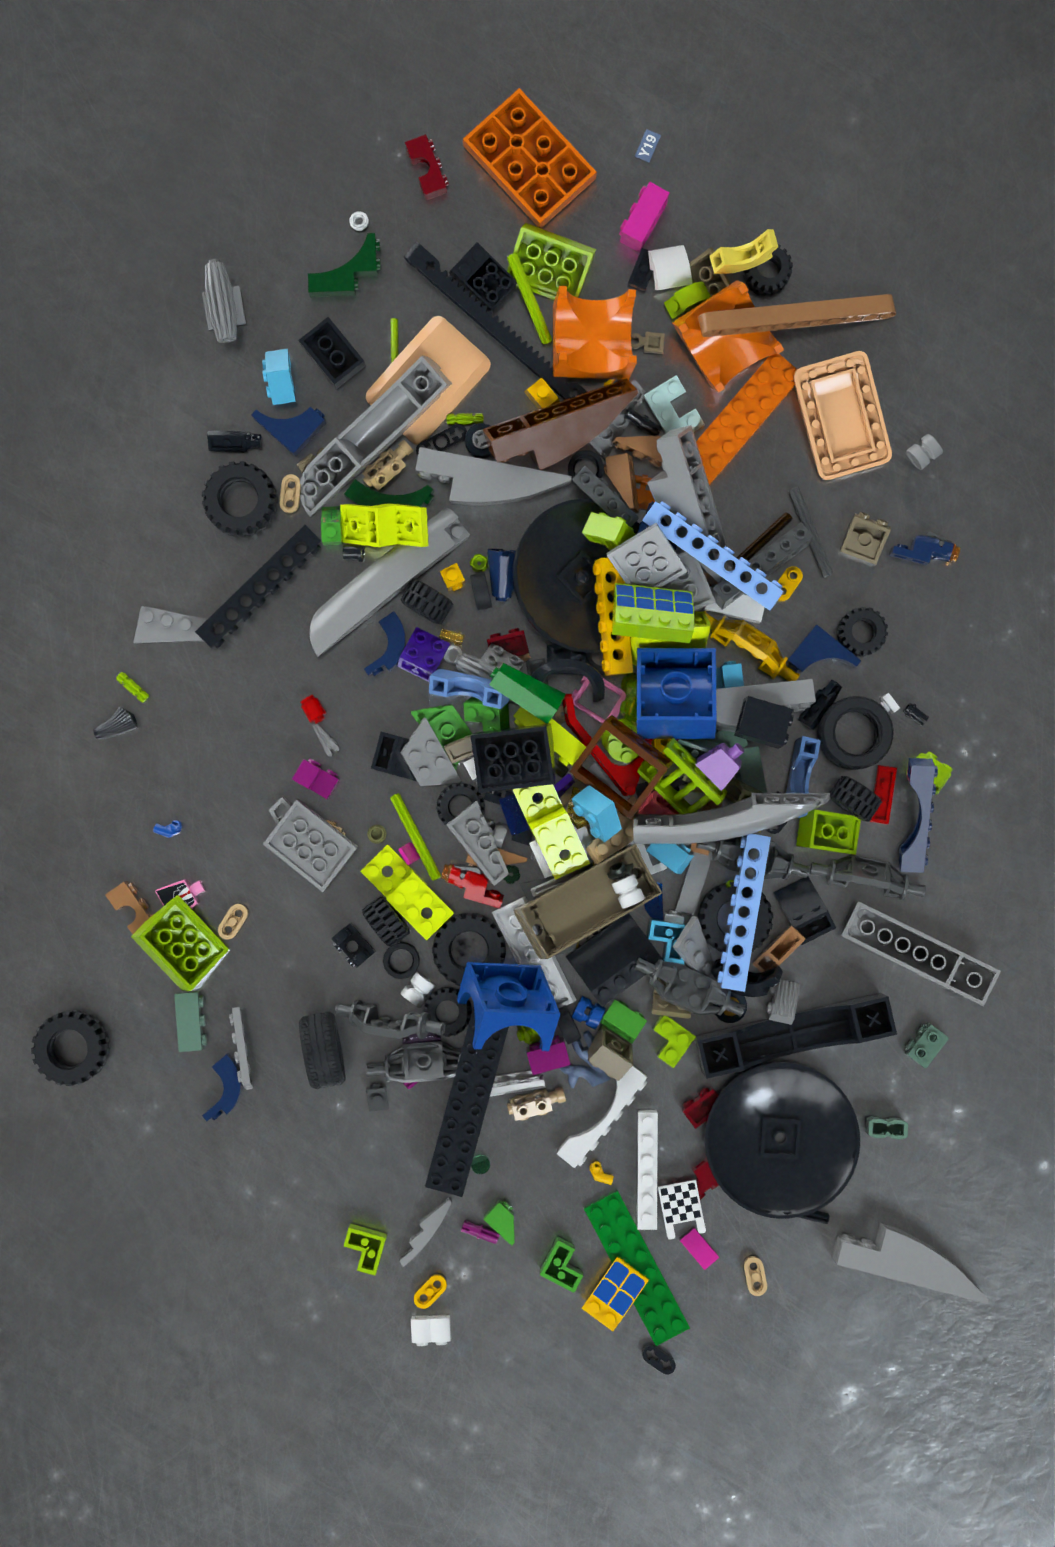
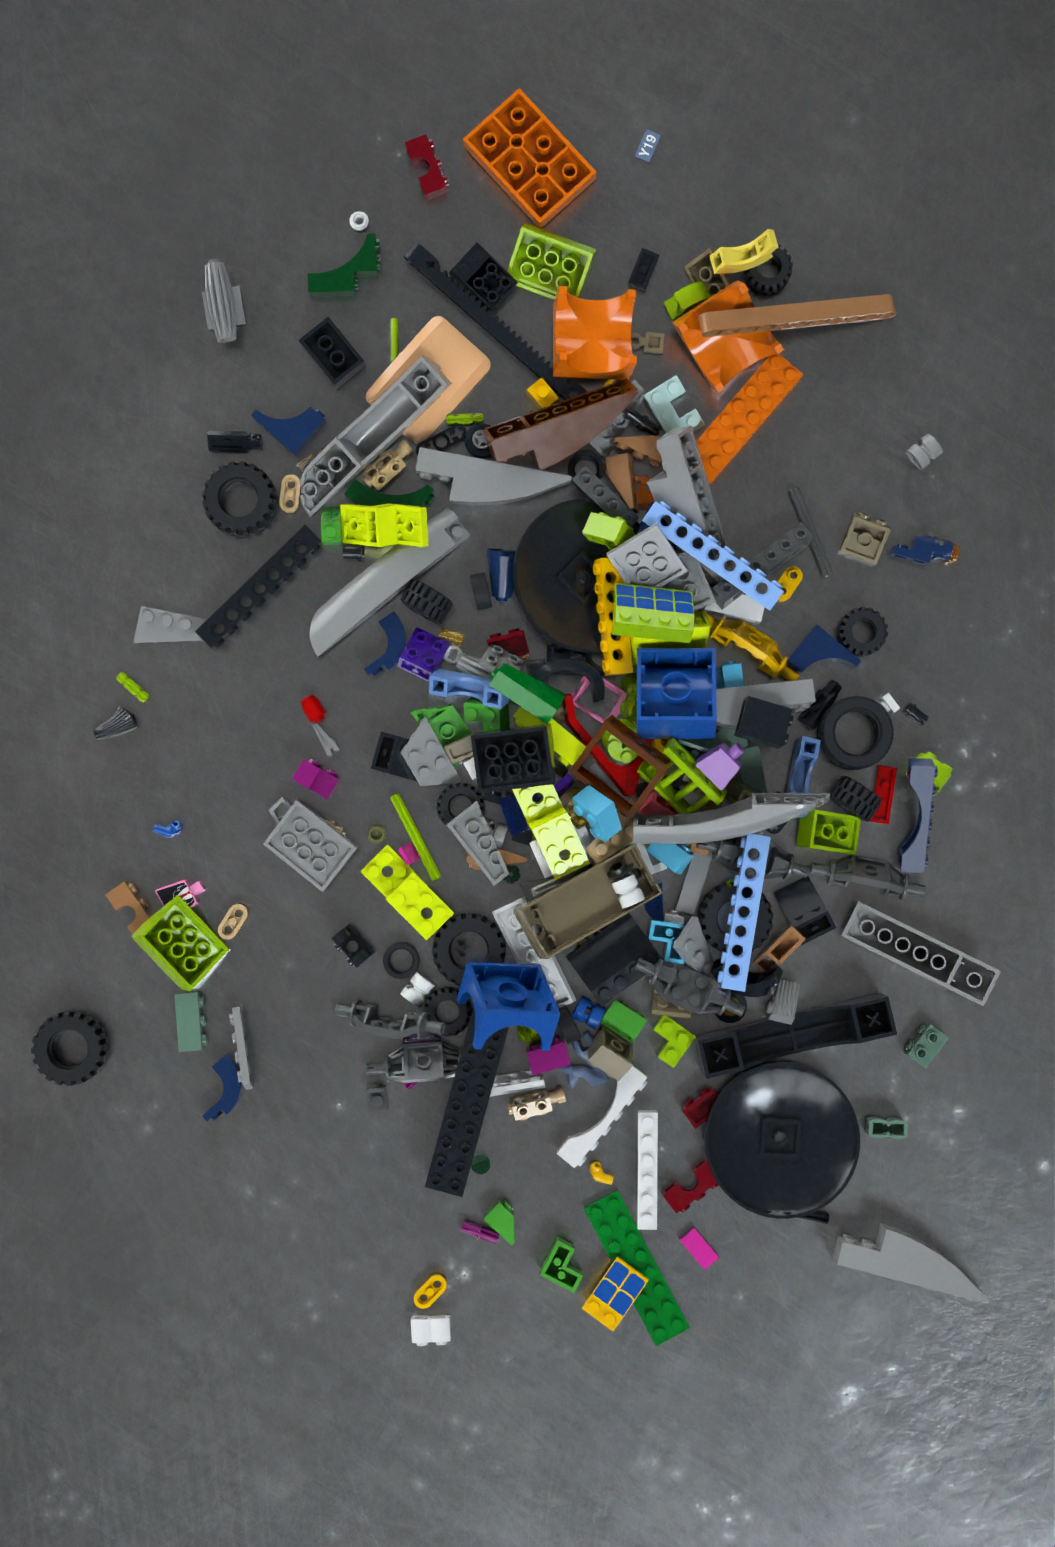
(279, 376): medium azure brick -> none
(322, 1050): black tyre -> none
(369, 1243): lime brick -> none
(385, 921): black tyre -> none
(429, 1226): light grey slope -> none
(453, 577): yellow brick -> none
(474, 882): red plate -> none
(477, 568): lime plate -> none
(529, 298): lime axle -> none
(643, 216): dark pink brick -> none
(661, 1356): black beam -> none
(670, 267): white slope -> none
(681, 1204): flag -> none
(755, 1275): tan plate -> none
(765, 537): dark brown axle -> none
(842, 415): light nougat wedge -> none

